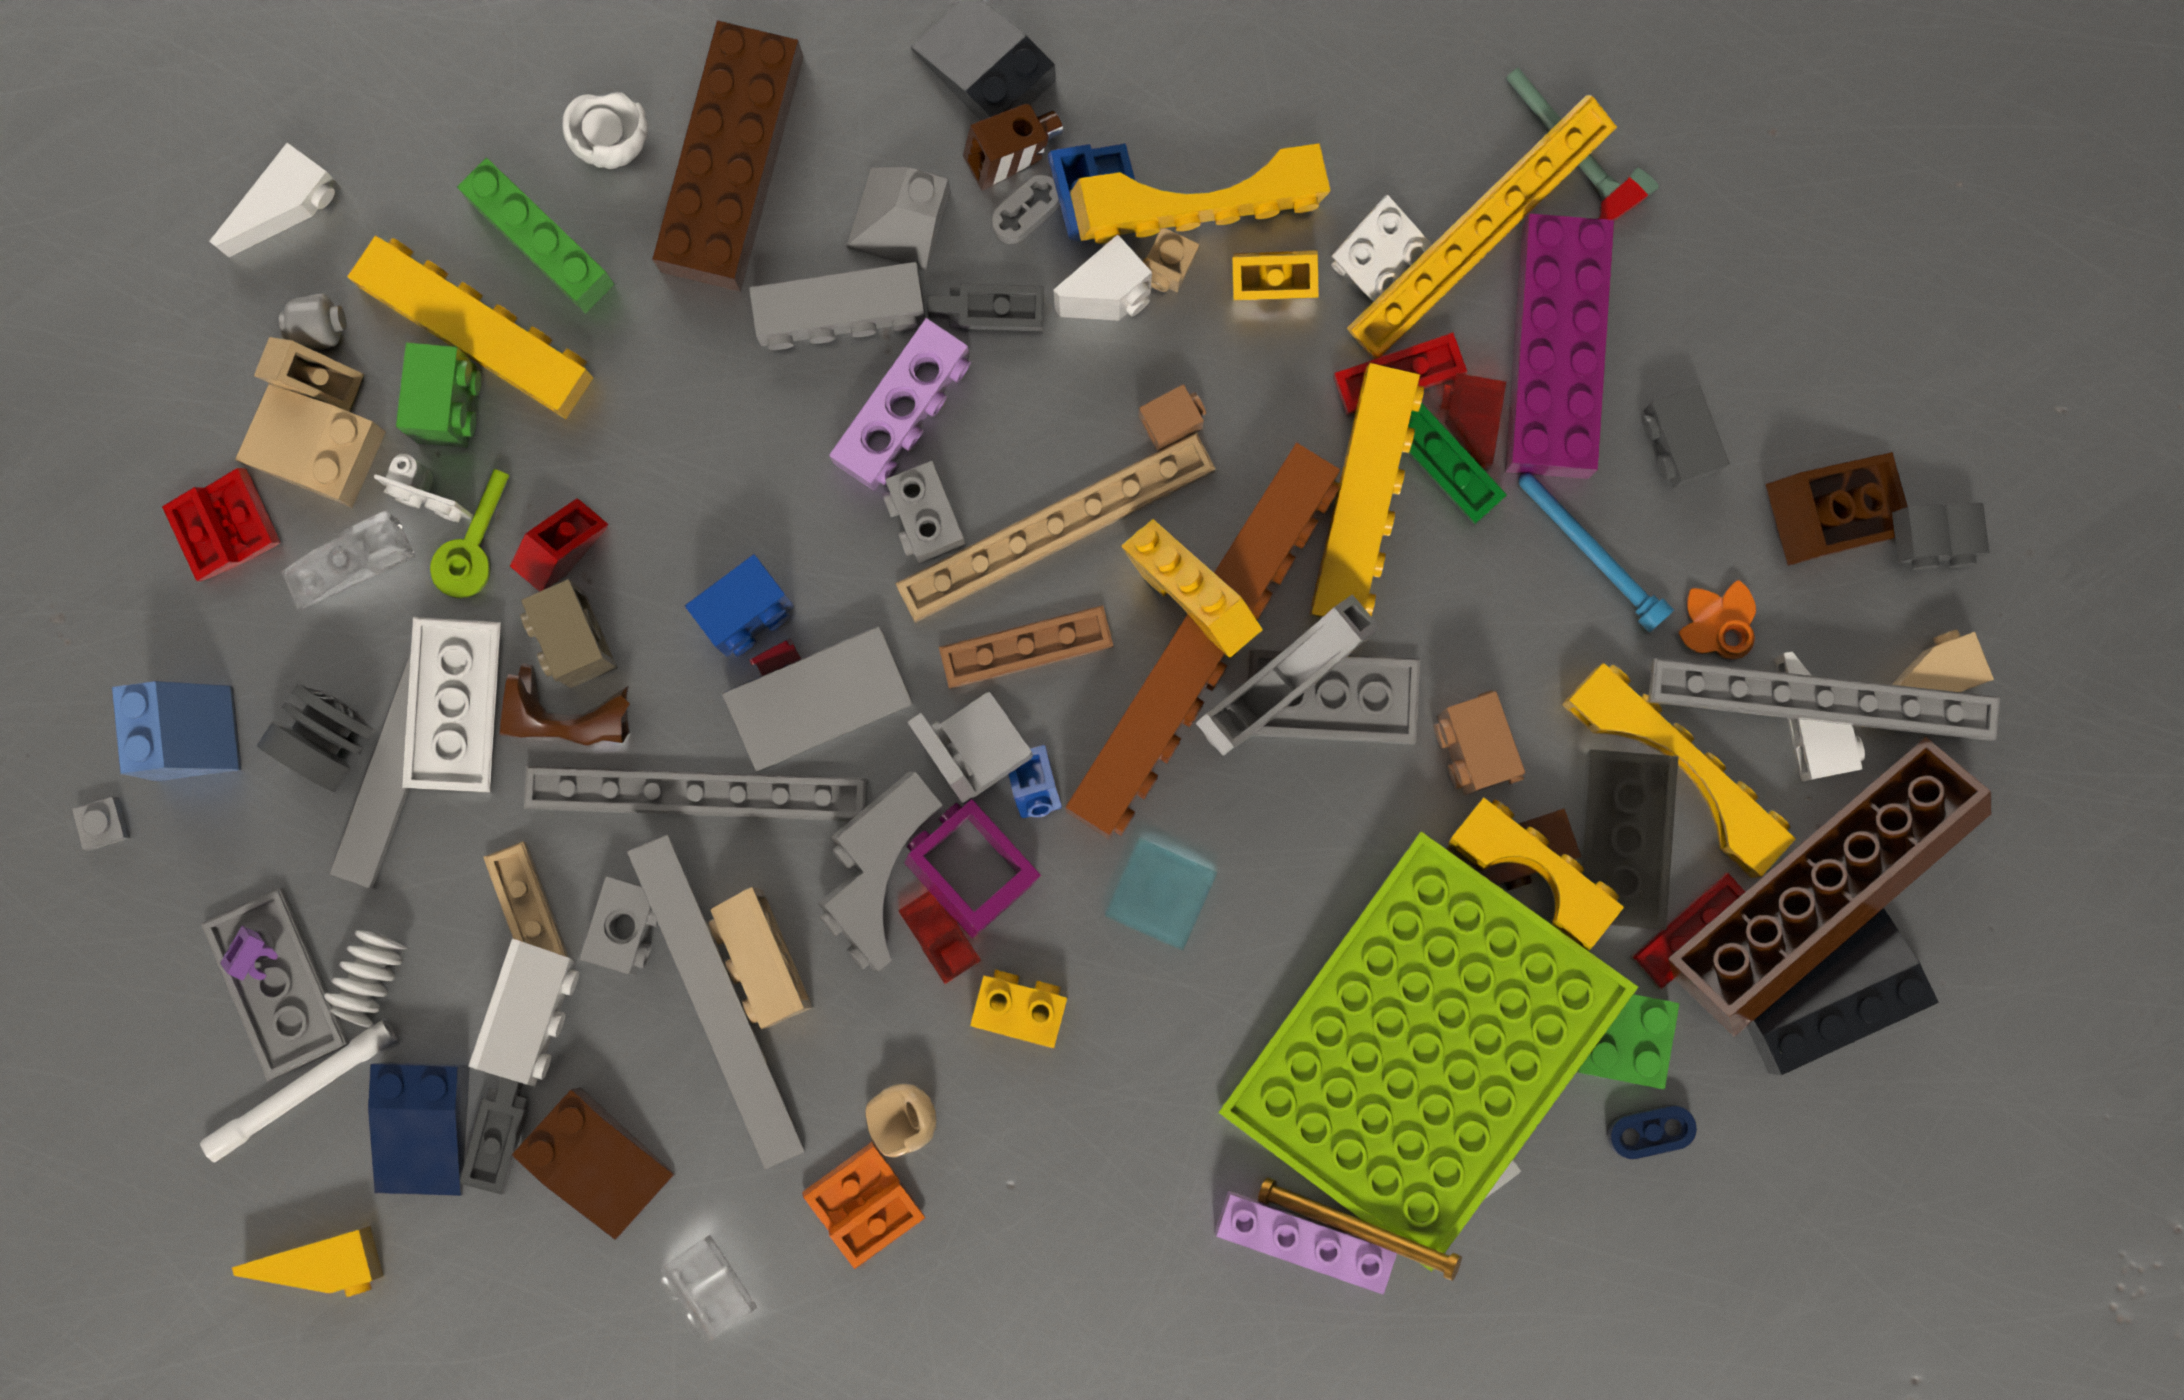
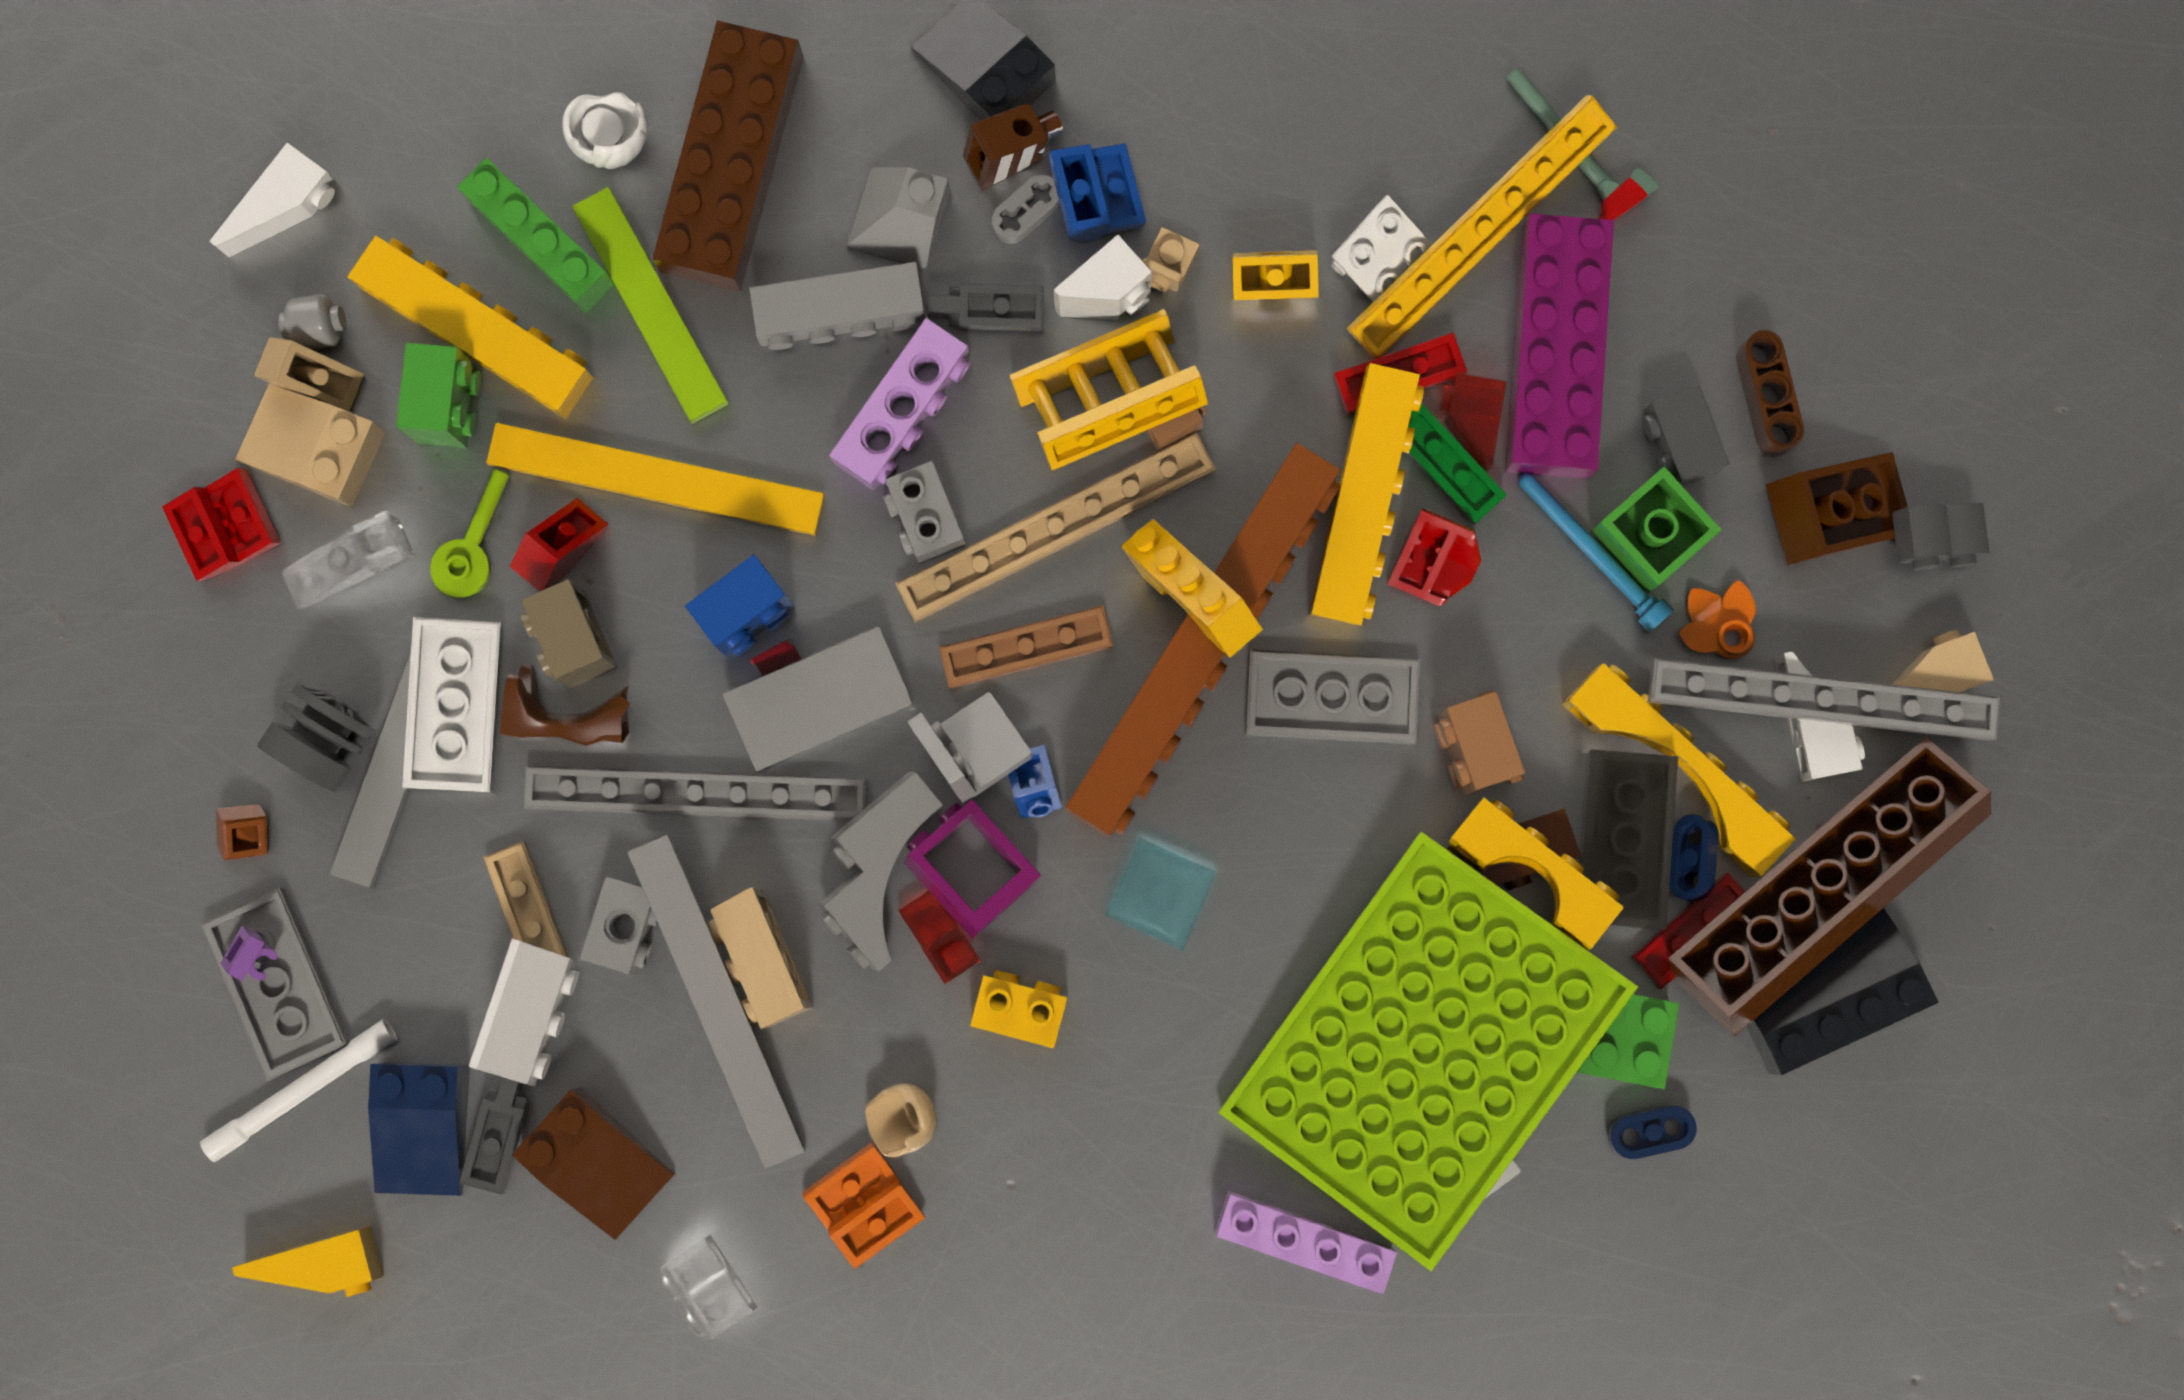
(100, 823): light grey plate -> none
(175, 730): medium blue slope -> none
(241, 831): none -> dark orange slope
(364, 977): white piece -> none
(411, 484): white hinge -> none
(650, 305): none -> lime tile
(655, 479): none -> yellow tile
(1119, 205): yellow arch -> none
(1122, 417): none -> yellow fence
(1288, 675): light grey arch -> none
(1432, 1258): pearl gold bar -> none
(1436, 558): none -> red slope
(1656, 530): none -> bright green brick
(1693, 858): none -> dark blue plate
(1777, 375): none -> reddish brown beam

